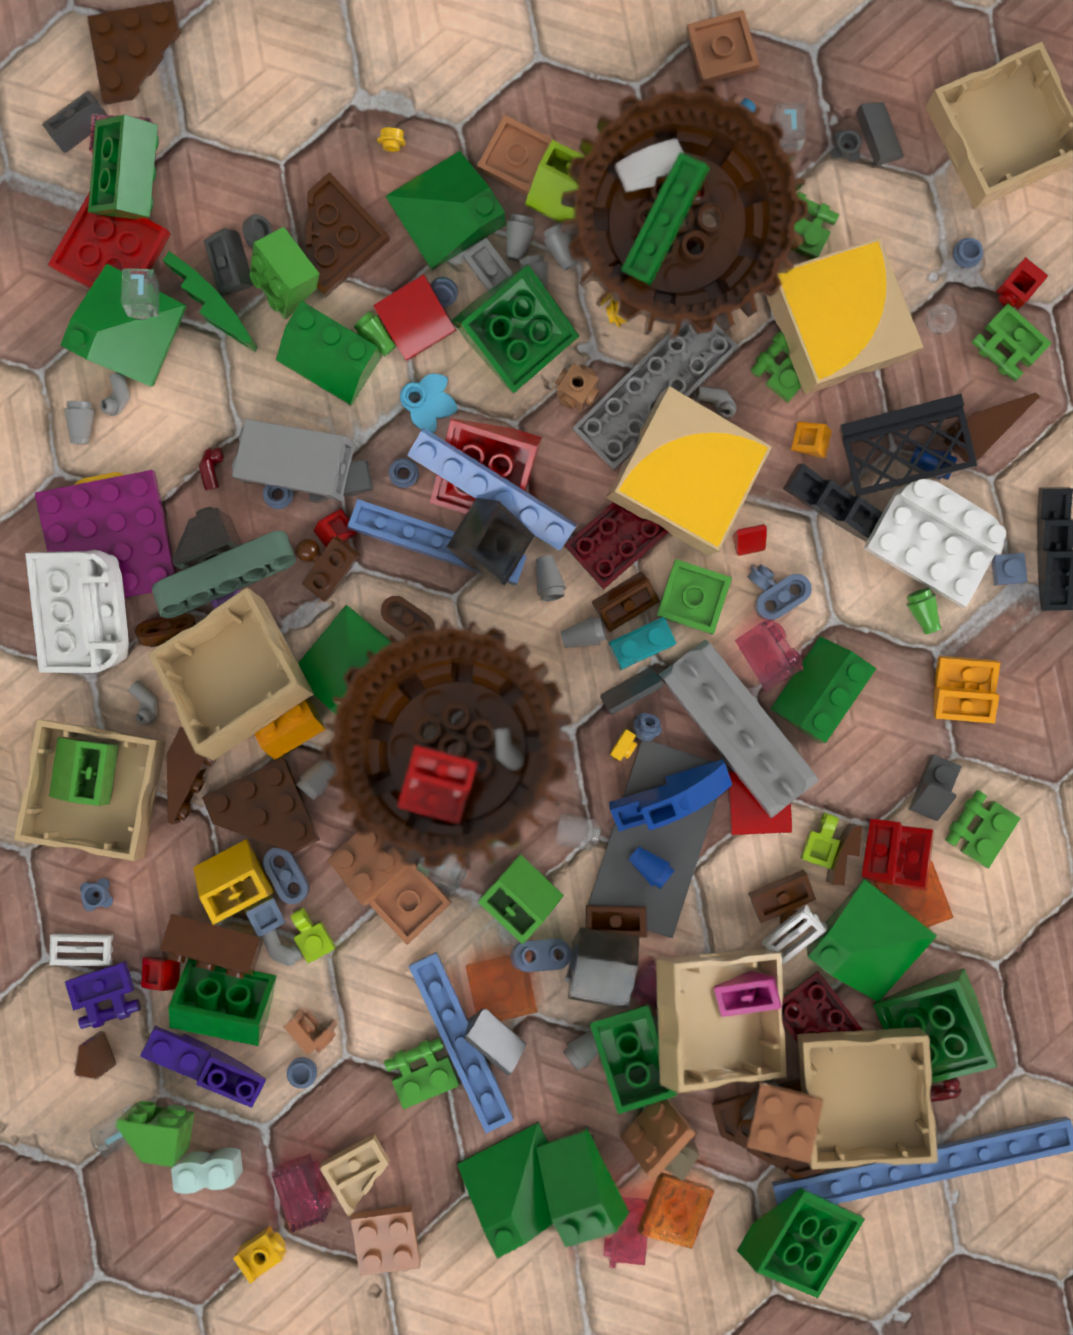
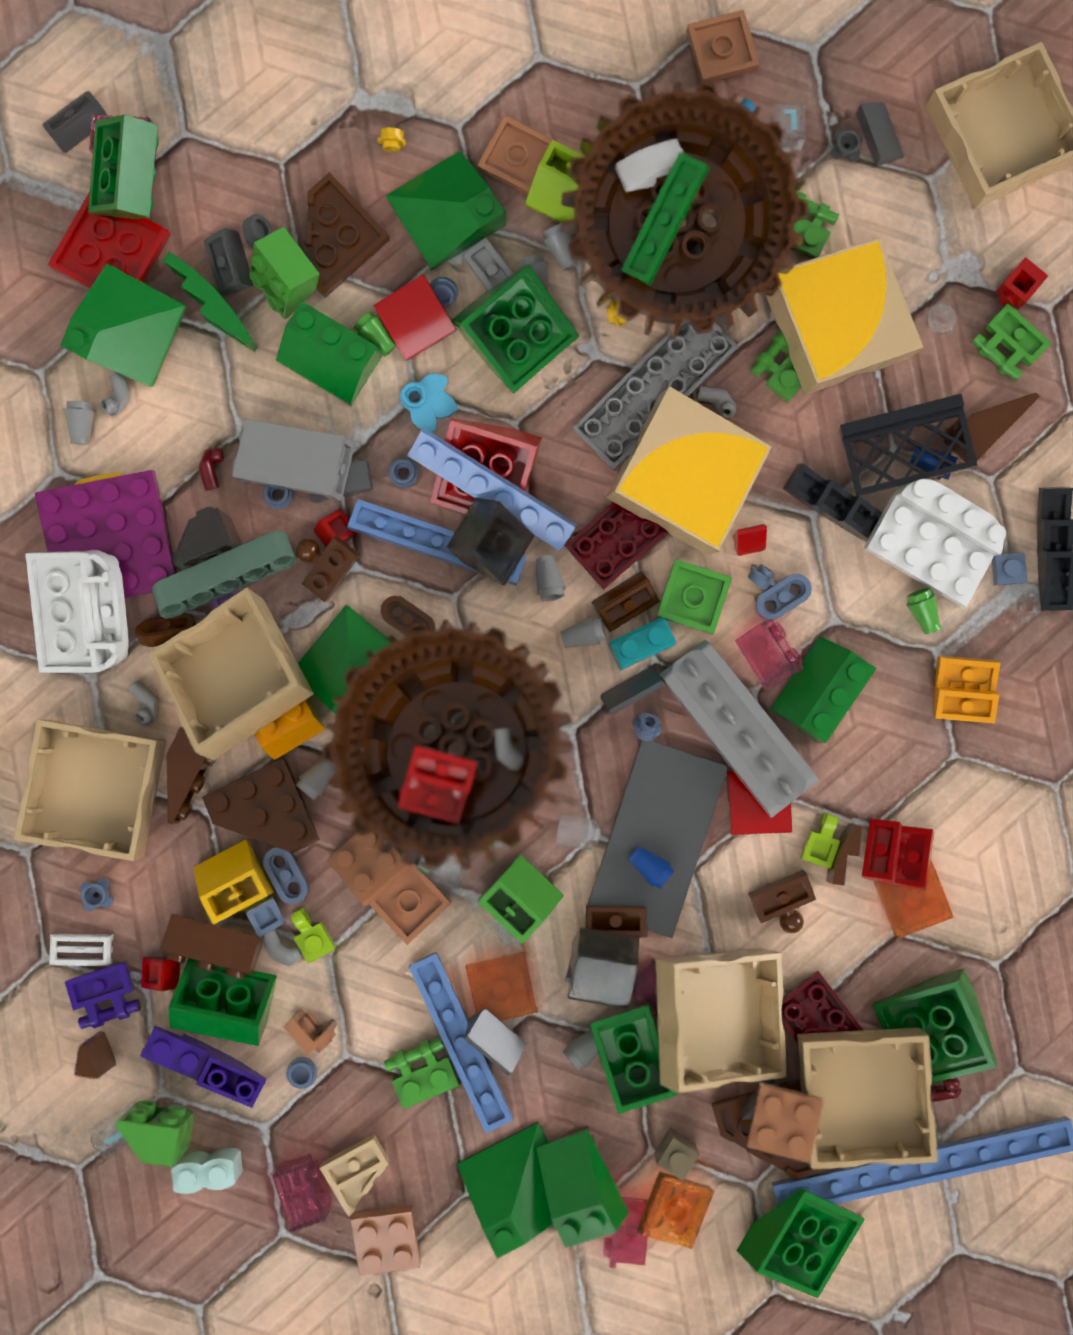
(83, 771): bright green slope -> none
(131, 46): reddish brown plate -> none
(140, 293): clear brick -> none
(248, 1256): yellow brick -> none
(519, 234): light grey cone -> none
(542, 955): sand blue plate -> none
(577, 397): medium nougat brick -> none
(624, 746): yellow plate -> none
(657, 1136): nougat plate -> none
(675, 800): blue slope -> none
(747, 994): dark pink slope -> none
(811, 439): light orange slope -> none
(811, 919): white tile -> none
(870, 941): green slope -> none
(935, 788): dark grey slope -> none
(968, 252): sand blue plate -> none
(988, 835): bright green plate -> none

